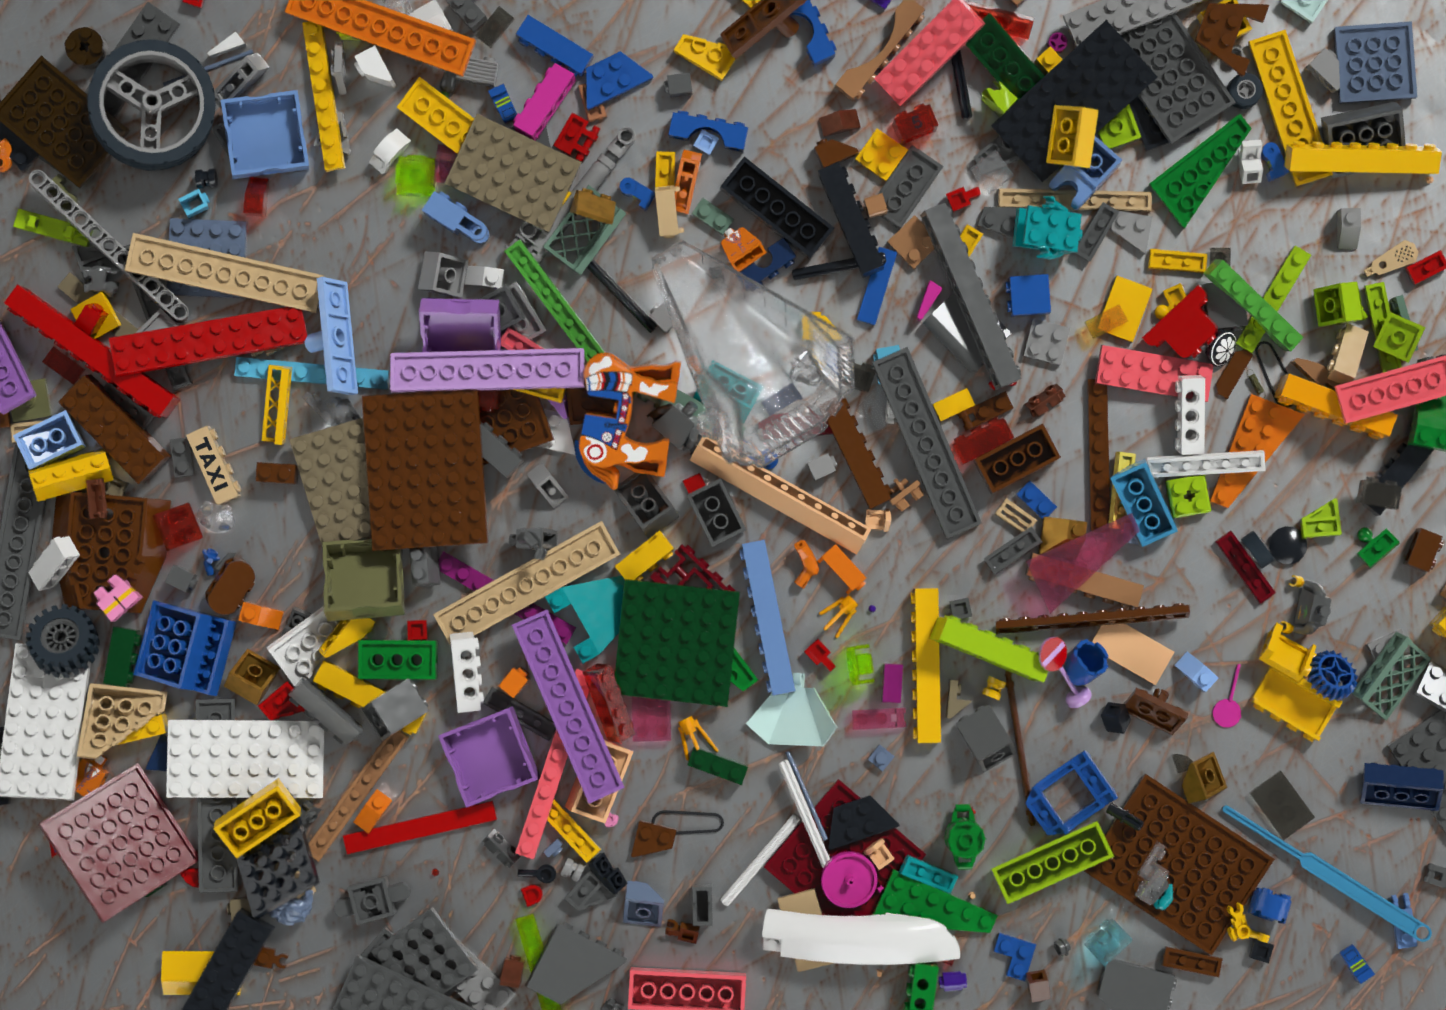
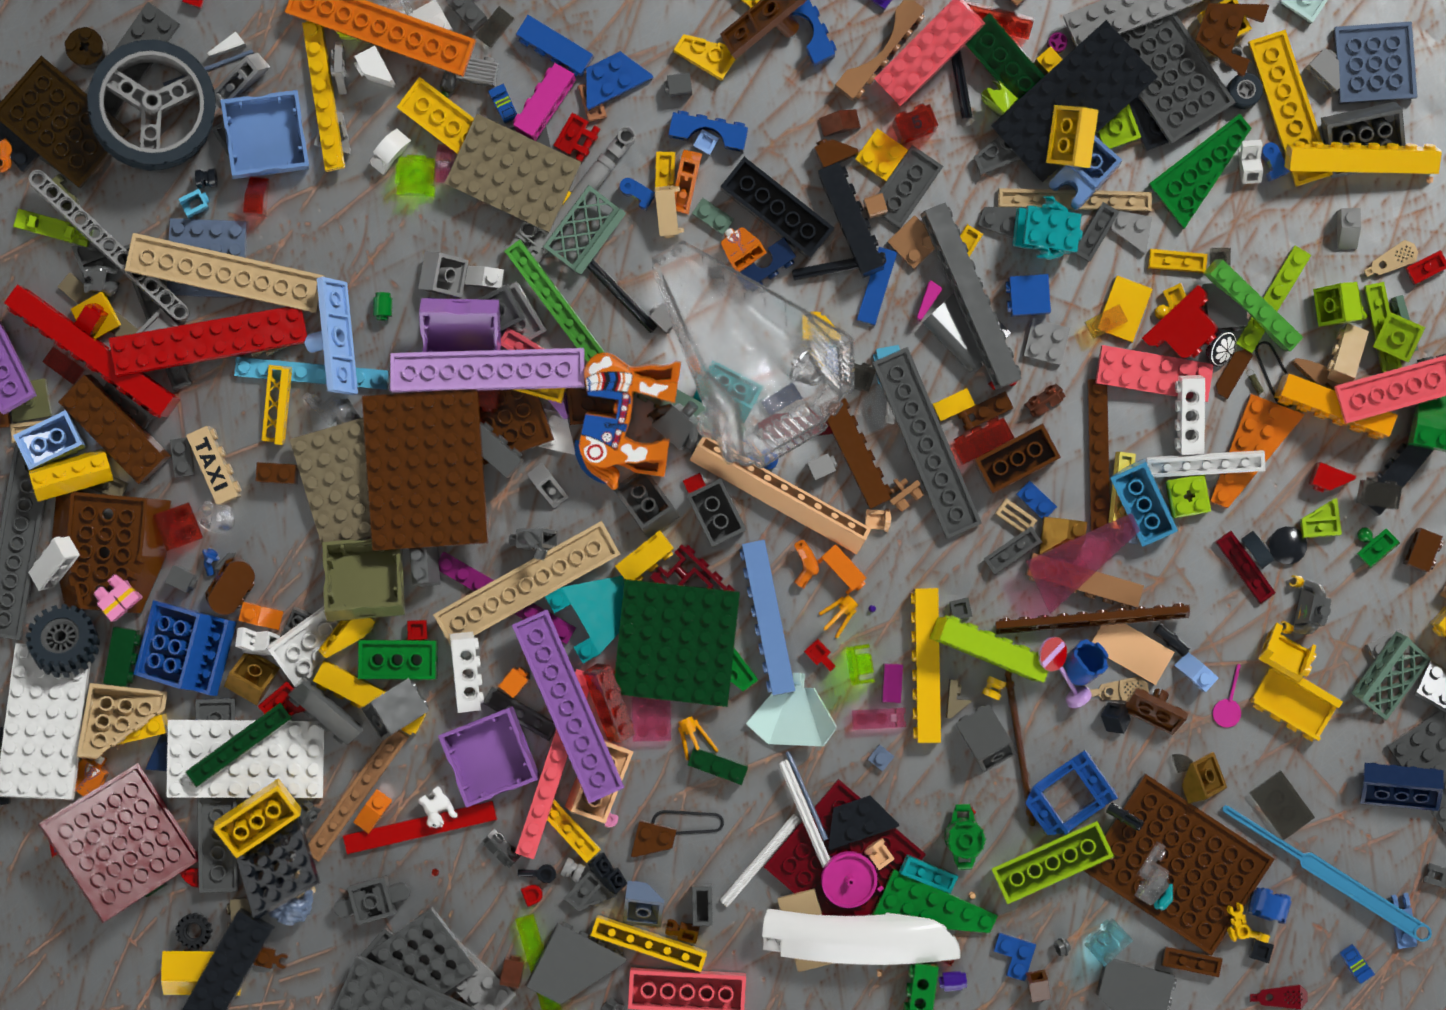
(96, 498): copper hinge -> none
(197, 919): none -> black tyre
(238, 744): none -> dark green plate
(254, 642): none -> white brick
(382, 305): none -> green brick
(436, 805): none -> white animal
(455, 217): medium blue brick -> none
(554, 848): sand blue plate -> none
(593, 206): pearl gold slope -> none
(649, 943): none -> yellow brick
(960, 198): red plate -> none
(992, 172): clear piece -> none
(1118, 688): none -> tan piece
(1171, 640): none -> black pin
(1278, 997): none -> dark red piece
(1328, 477): none -> red slope
(1336, 671): blue gear -> none

